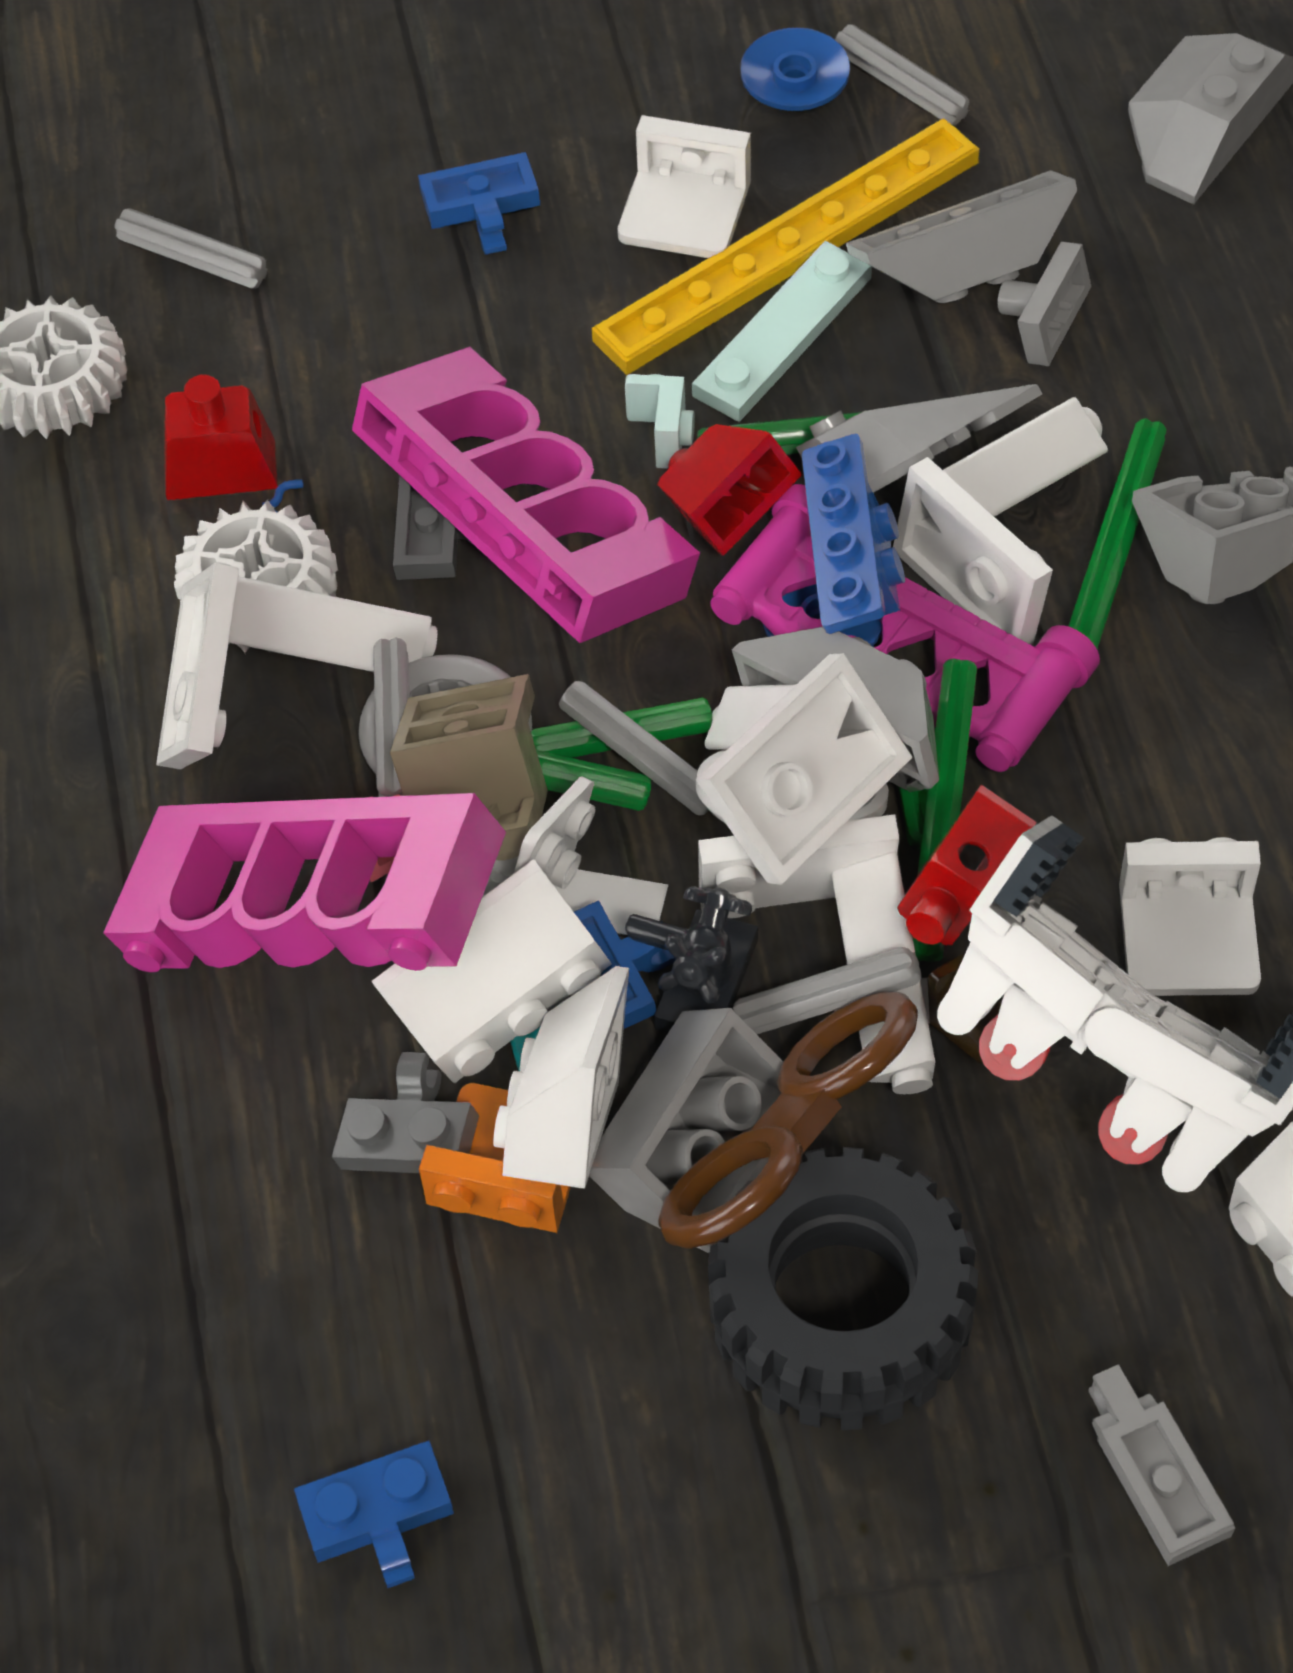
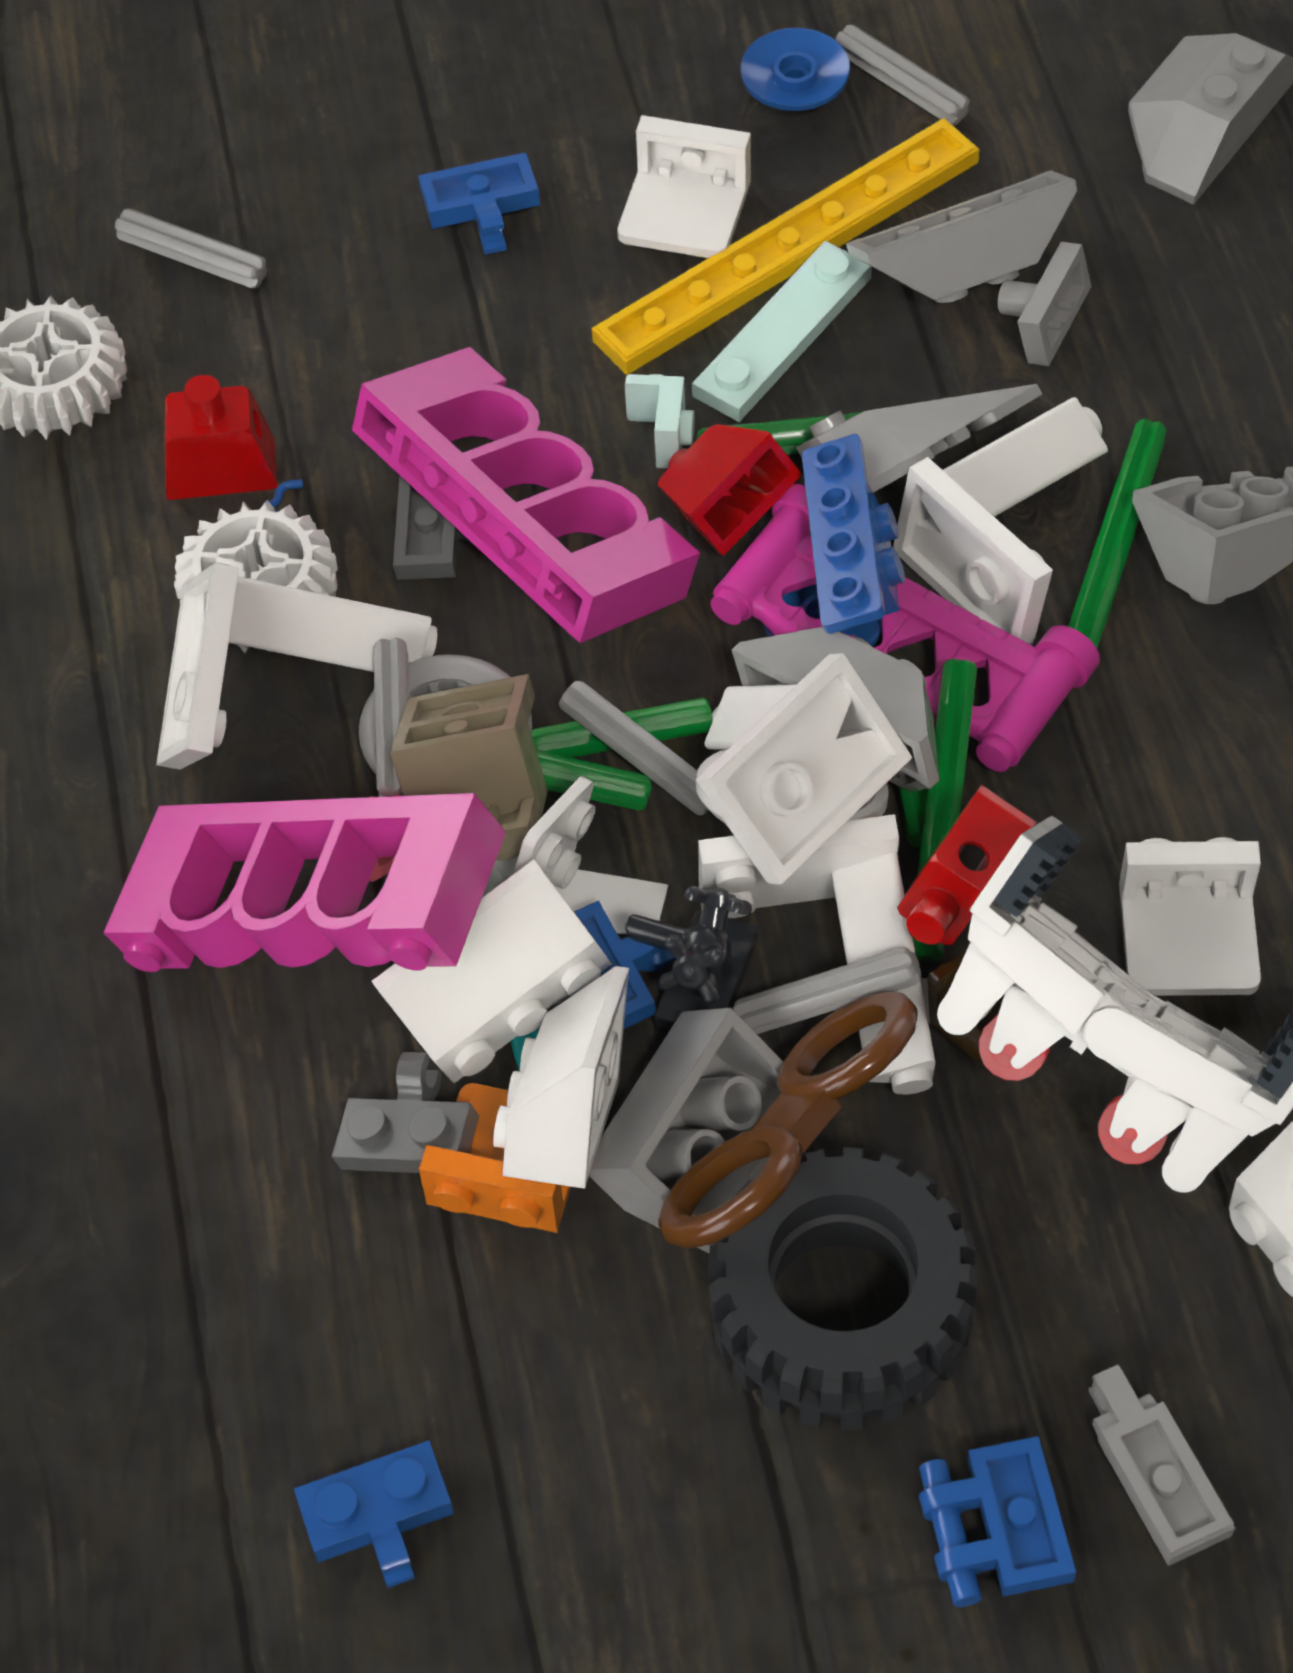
(1019, 1518): none -> blue plate

